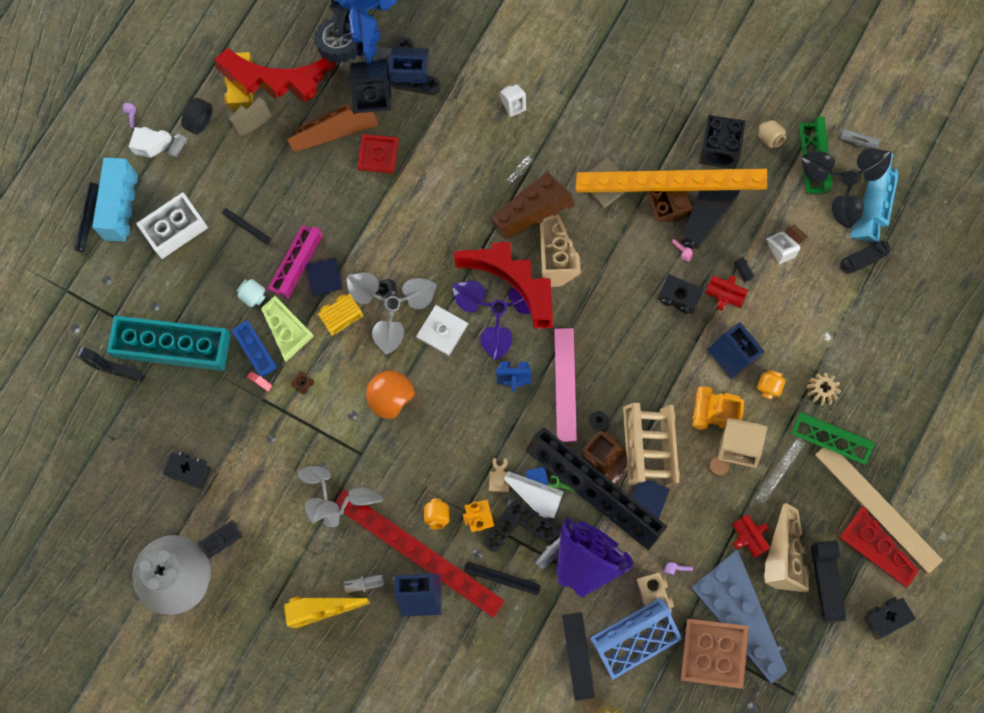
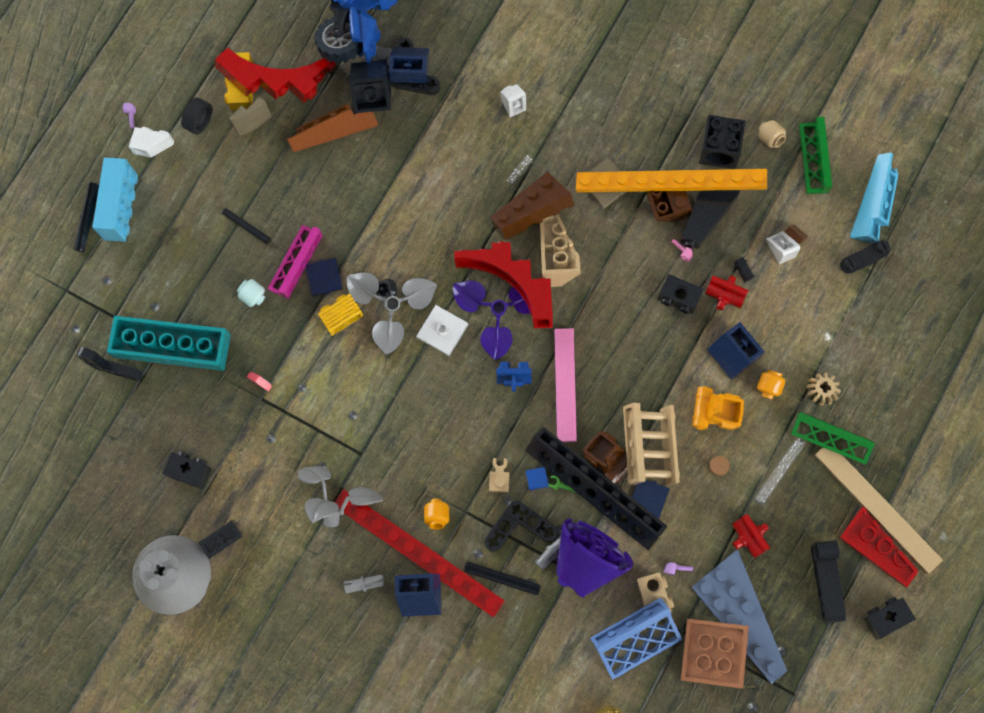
(172, 225): white brick -> none
(177, 145): light grey pin -> none
(254, 348): blue plate -> none
(286, 328): yellowish green wing -> none
(296, 383): reddish brown plate -> none
(309, 610): yellow wedge -> none
(378, 153): red plate -> none
(389, 393): orange cylinder -> none
(478, 516): light orange brick -> none
(539, 496): white slope -> none
(578, 656): black slope -> none
(596, 426): black plate -> none
(742, 442): tan slope -> none
(785, 560): tan wedge -> none
(847, 136): light grey pin -> none
(873, 165): black plant -> none

